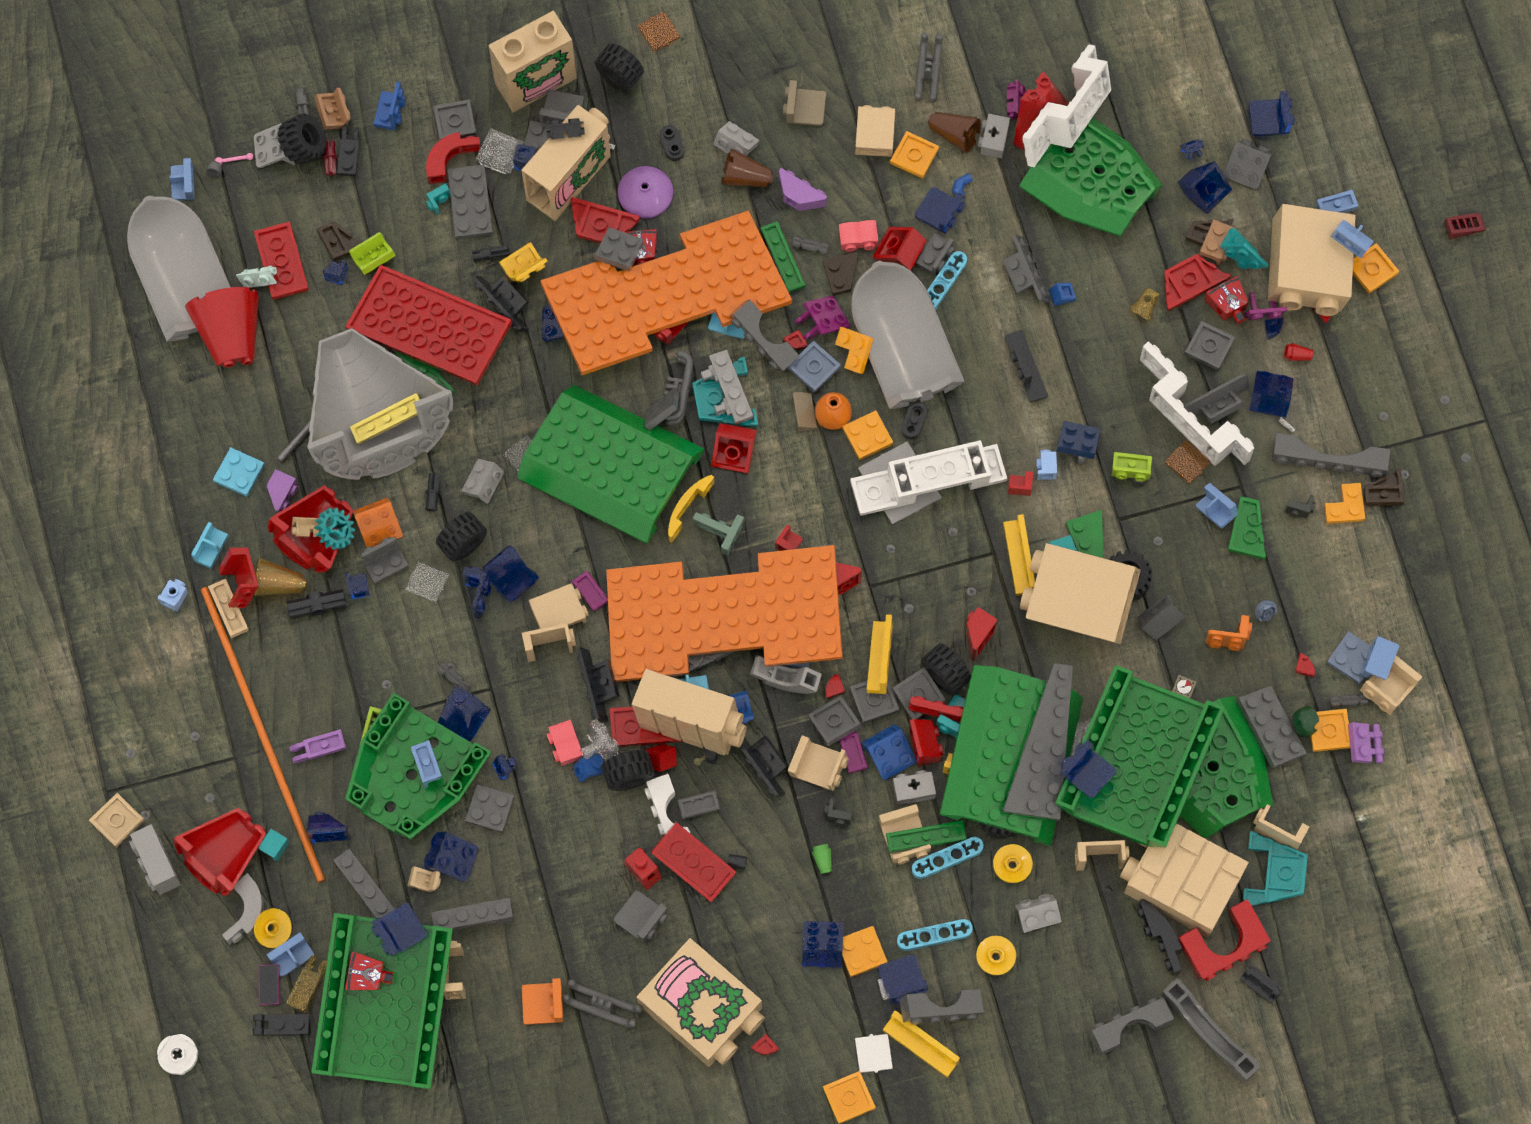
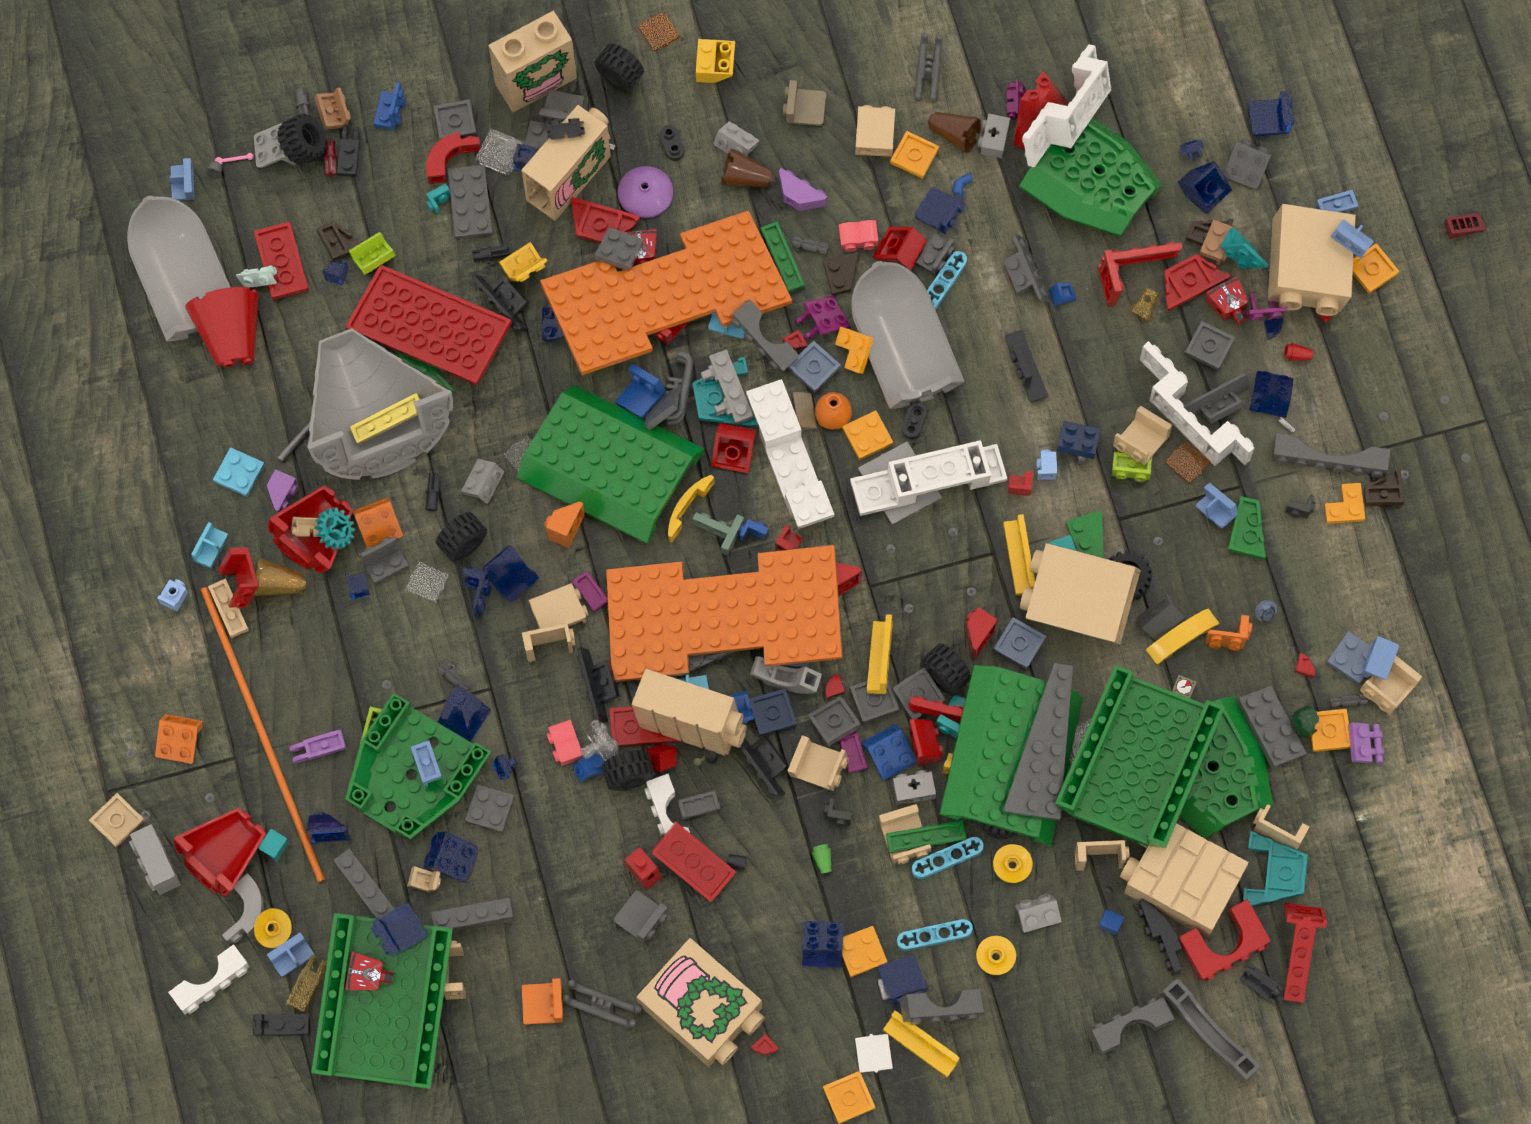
(175, 1043): white plate -> none
(177, 738): none -> orange bracket
(230, 966): none -> white arch
(269, 984): black tile -> none
(316, 603): black piece -> none
(565, 523): none -> orange slope
(641, 393): none -> blue bracket
(714, 60): none -> yellow slope
(755, 528): none -> blue bracket
(772, 712): none -> dark blue plate
(788, 456): none -> white bracket
(1019, 643): none -> sand blue plate
(1087, 770): clear blue bracket -> none
(1111, 261): none -> red bracket
(1111, 922): none -> blue slope
(1143, 436): none -> tan panel
(1181, 635): none -> yellow slope
(1305, 920): none -> red bracket

